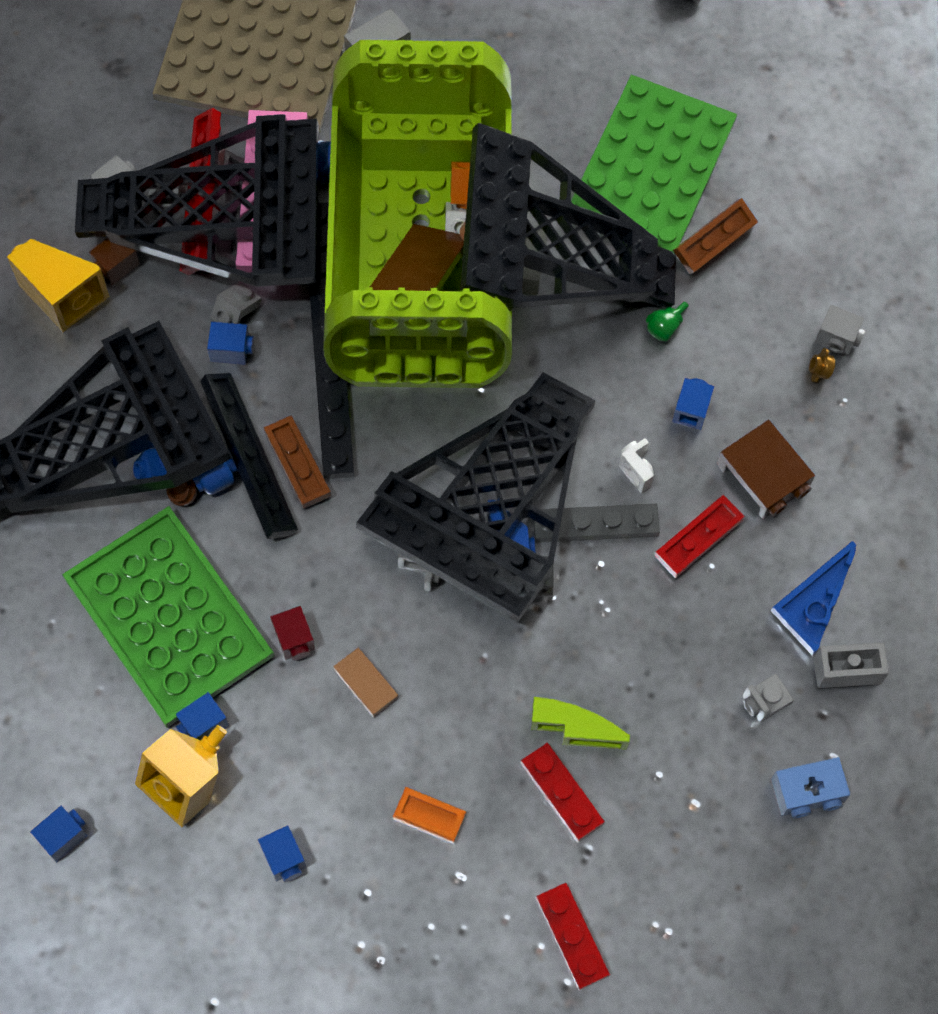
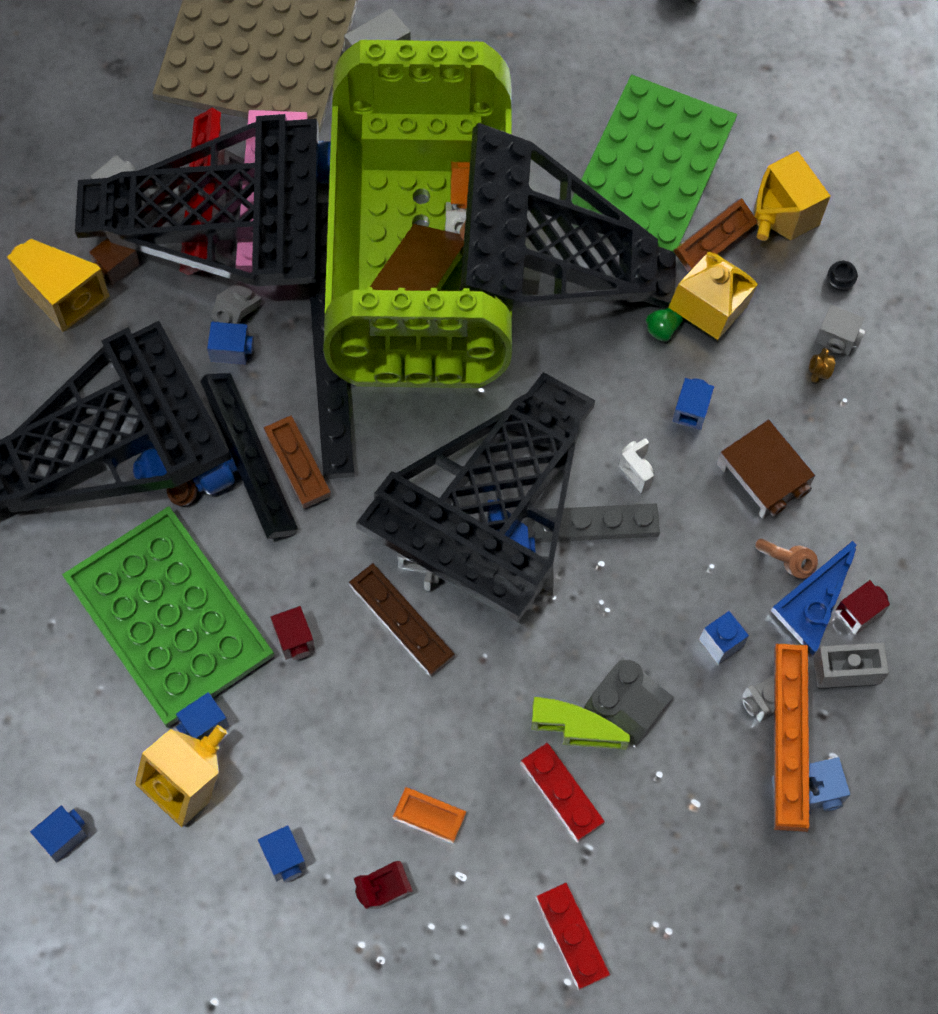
(365, 682): medium nougat tile -> none
(382, 886): none -> dark red bracket
(401, 620): none -> reddish brown tile
(629, 699): none -> dark grey slope
(699, 536): red plate -> none
(713, 294): none -> yellow piece
(723, 637): none -> blue brick
(789, 199): none -> yellow piece
(791, 738): none -> orange tile
(792, 558): none -> nougat plate
(842, 275): none -> black plate
(863, 606): none -> dark red brick

